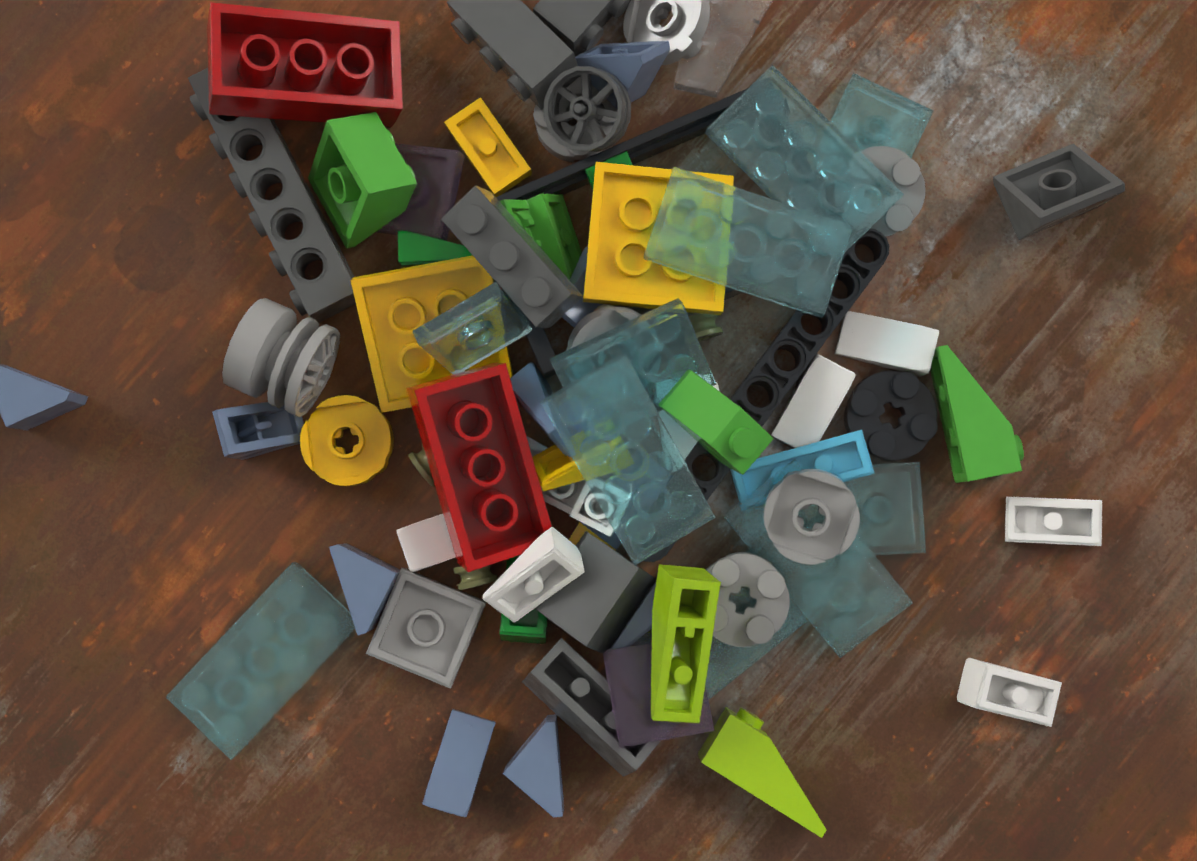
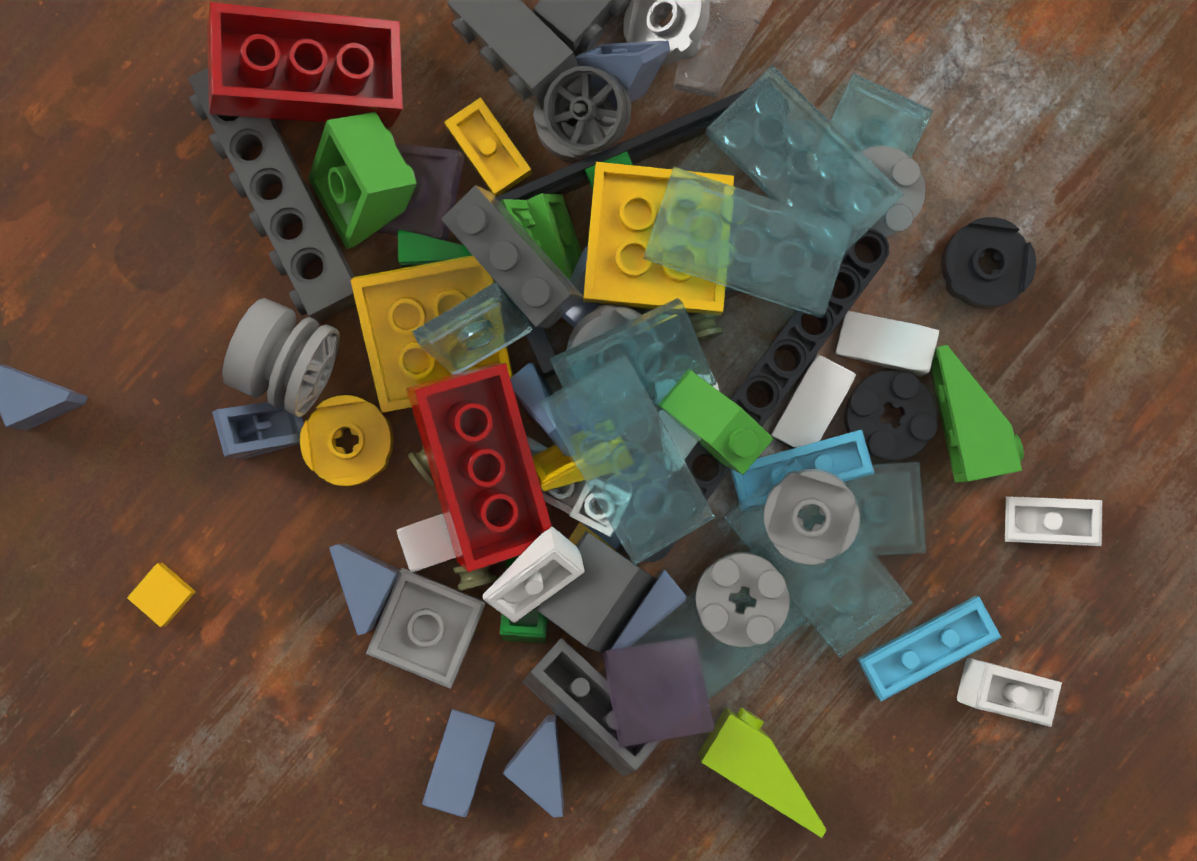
(161, 594): none -> yellow tile
(262, 660): clear light blue plate -> none
(681, 641): lime slope -> none
(928, 648): none -> medium azure tile
(1007, 246): none -> black plate
(1054, 189): dark grey slope -> none

